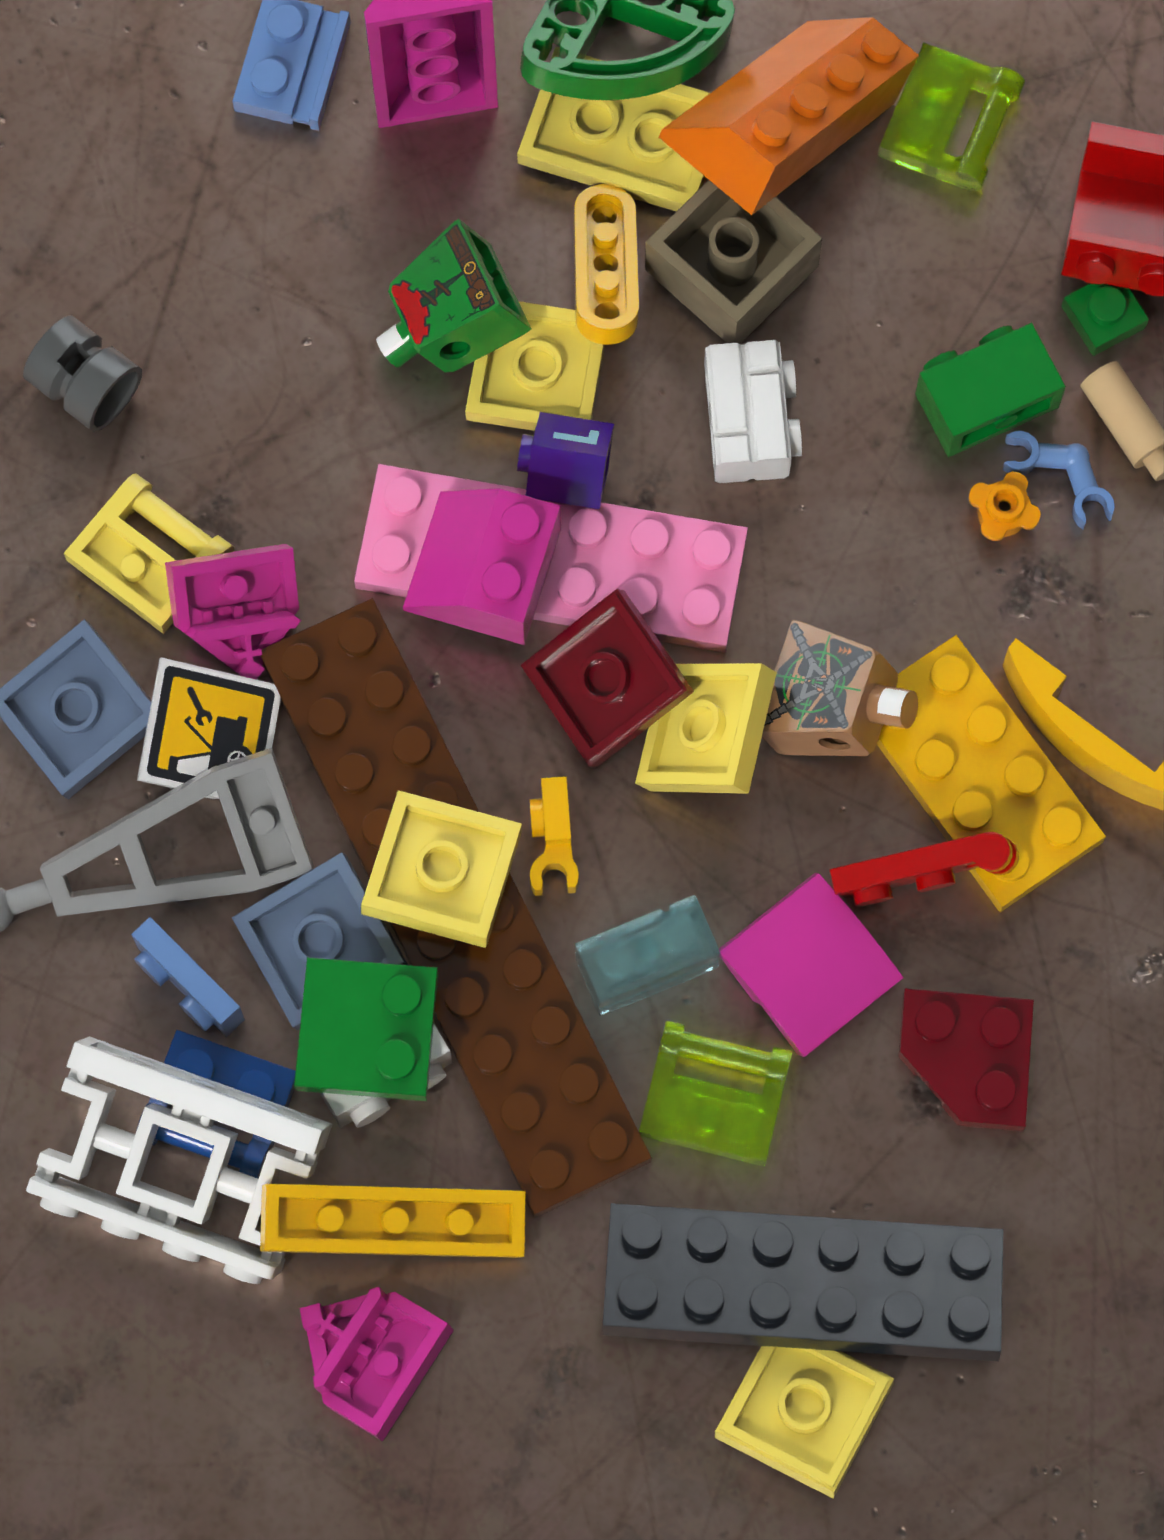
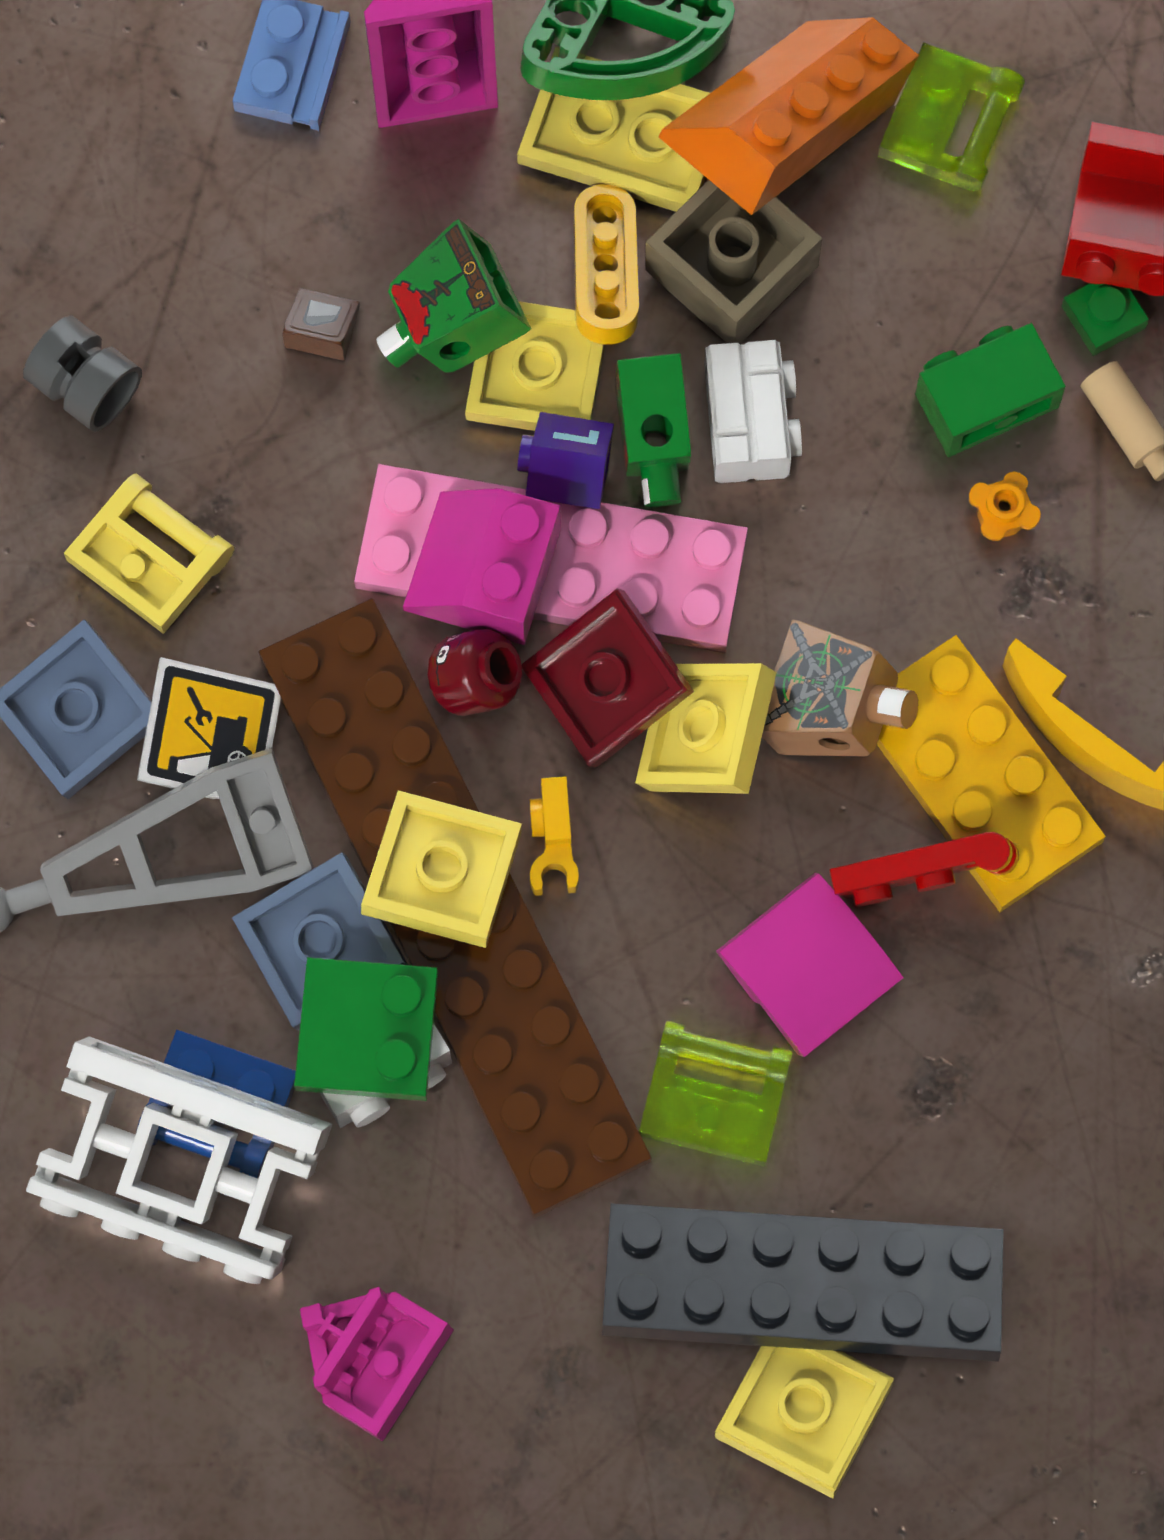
(204, 999): medium blue plate -> none
(235, 603): dark pink slope -> none
(320, 324): none -> slope
(392, 1221): yellow plate -> none
(474, 672): none -> dark red head
(647, 955): clear light blue brick -> none
(654, 401): none -> green torso
(970, 1054): dark red plate -> none
(1073, 459): medium blue arm -> none

